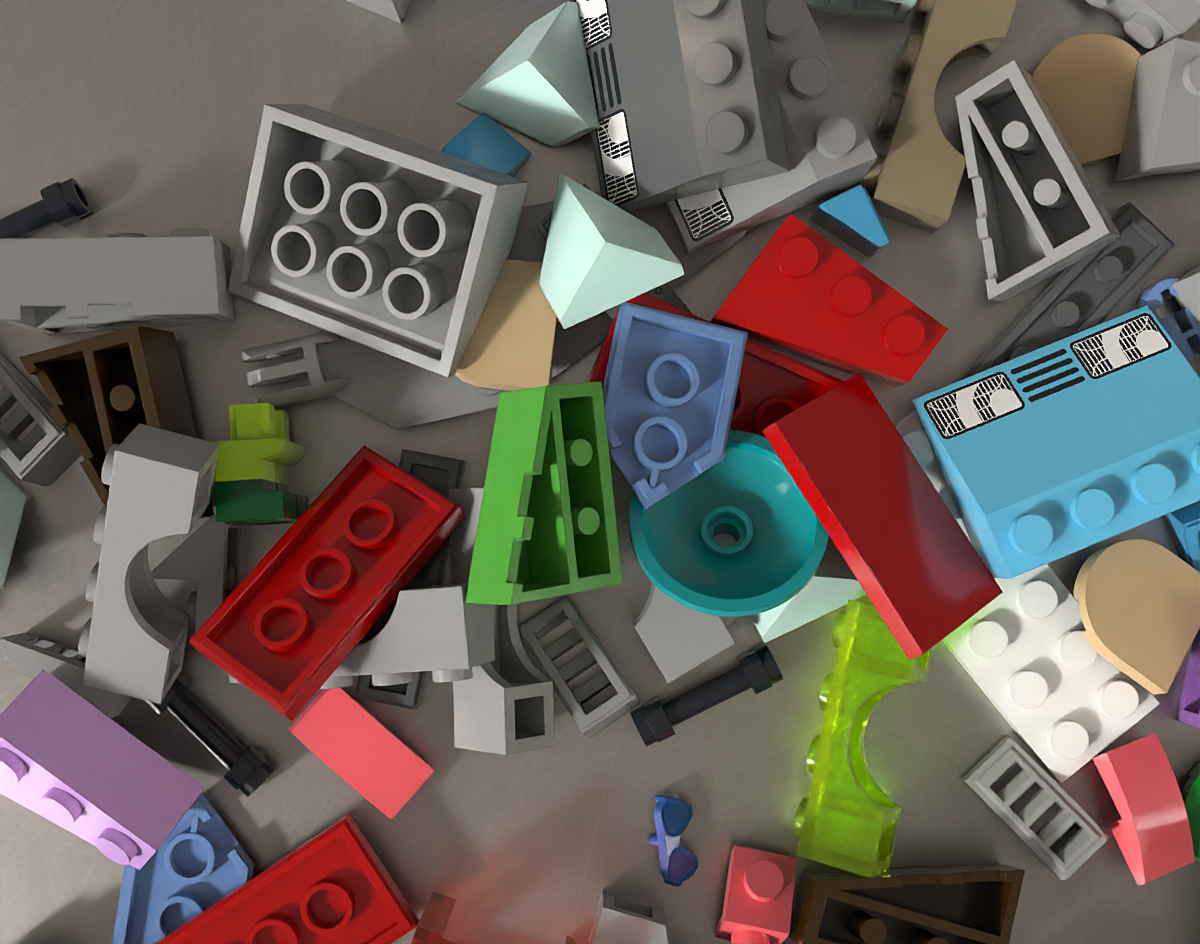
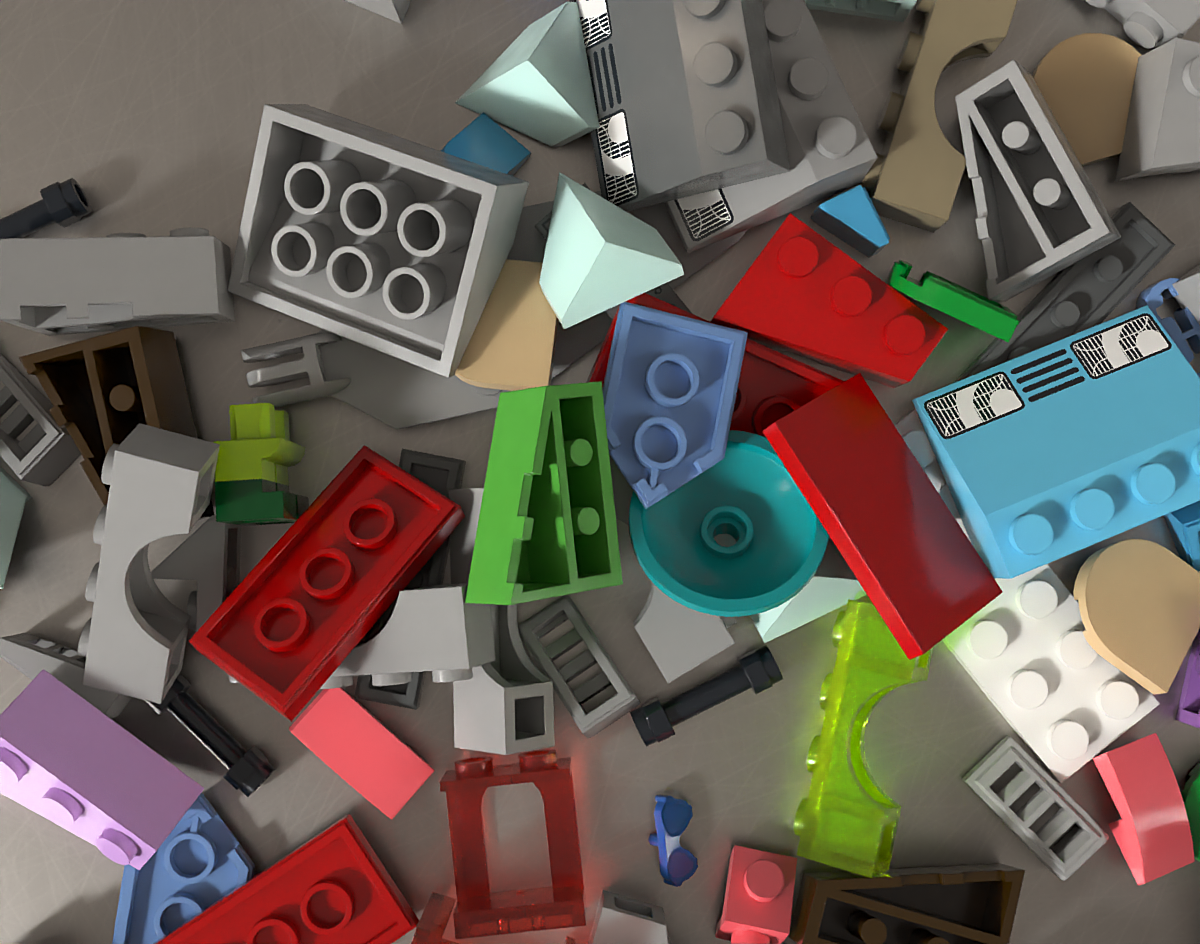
(522, 910): none -> clear red panel
(954, 301): none -> green tile

